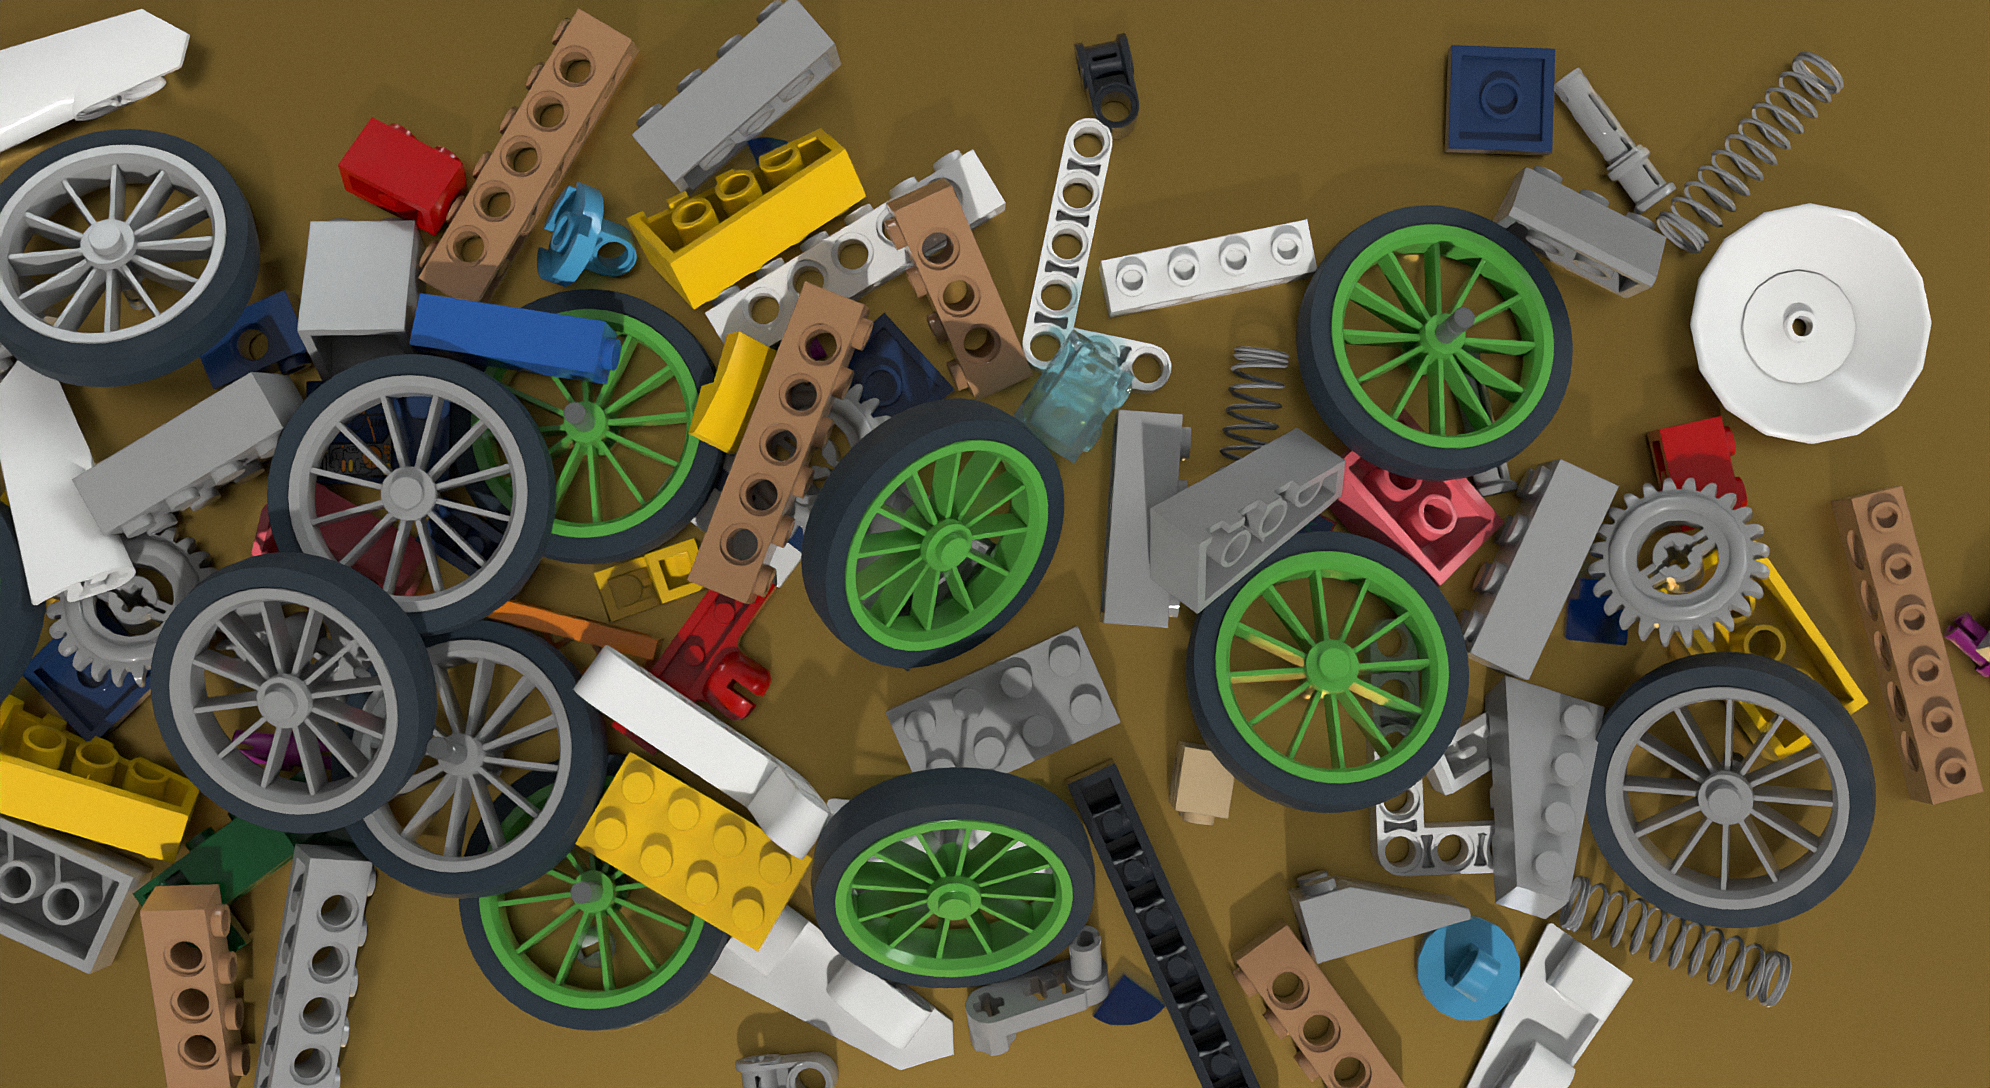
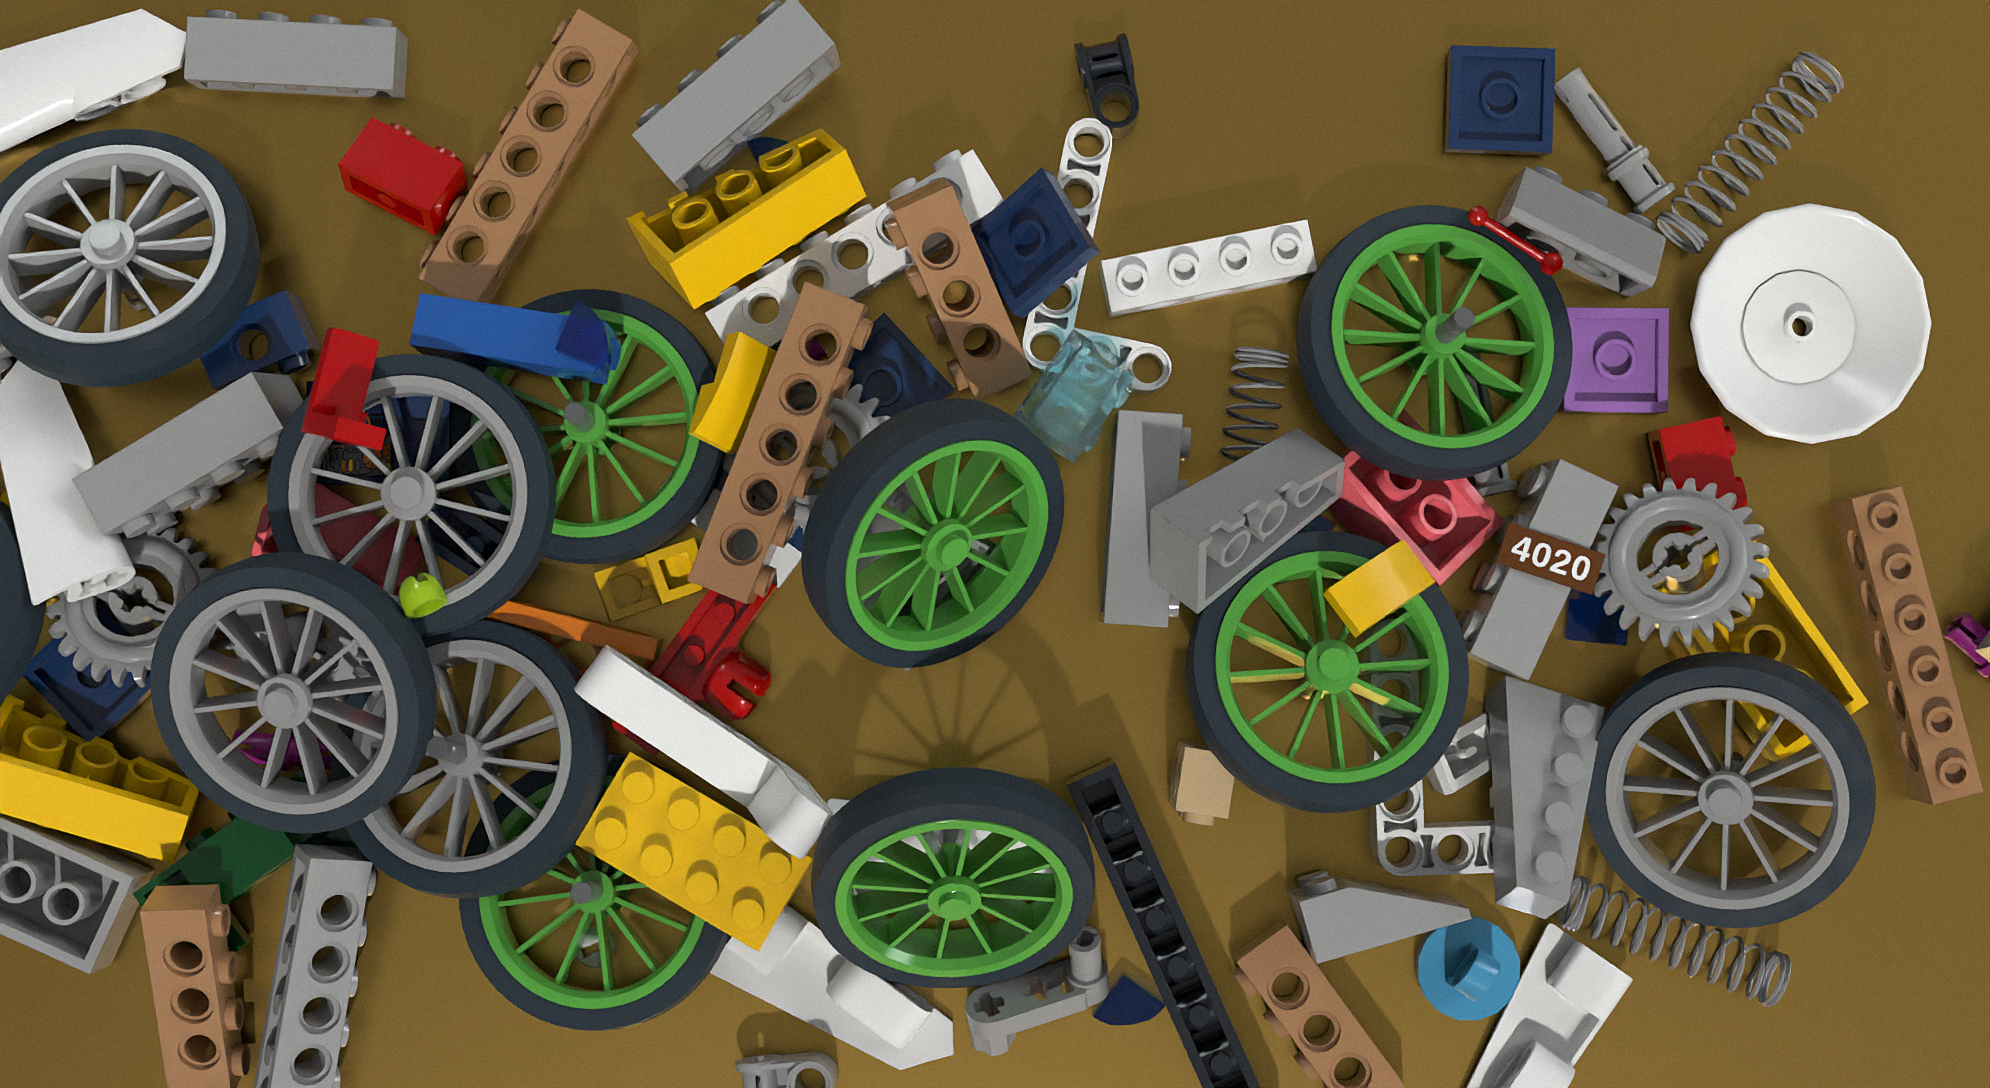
(296, 56): none -> light grey brick
(341, 391): none -> red bracket
(359, 291): light grey slope -> none
(421, 595): none -> lime hinge
(579, 235): dark azure tile -> none
(585, 338): none -> clear blue tile
(1007, 709): light grey brick -> none
(1033, 242): none -> dark blue plate
(1378, 587): none -> yellow slope
(1549, 263): none -> red hinge
(1550, 558): none -> reddish brown sticker
(1618, 360): none -> medium lavender plate

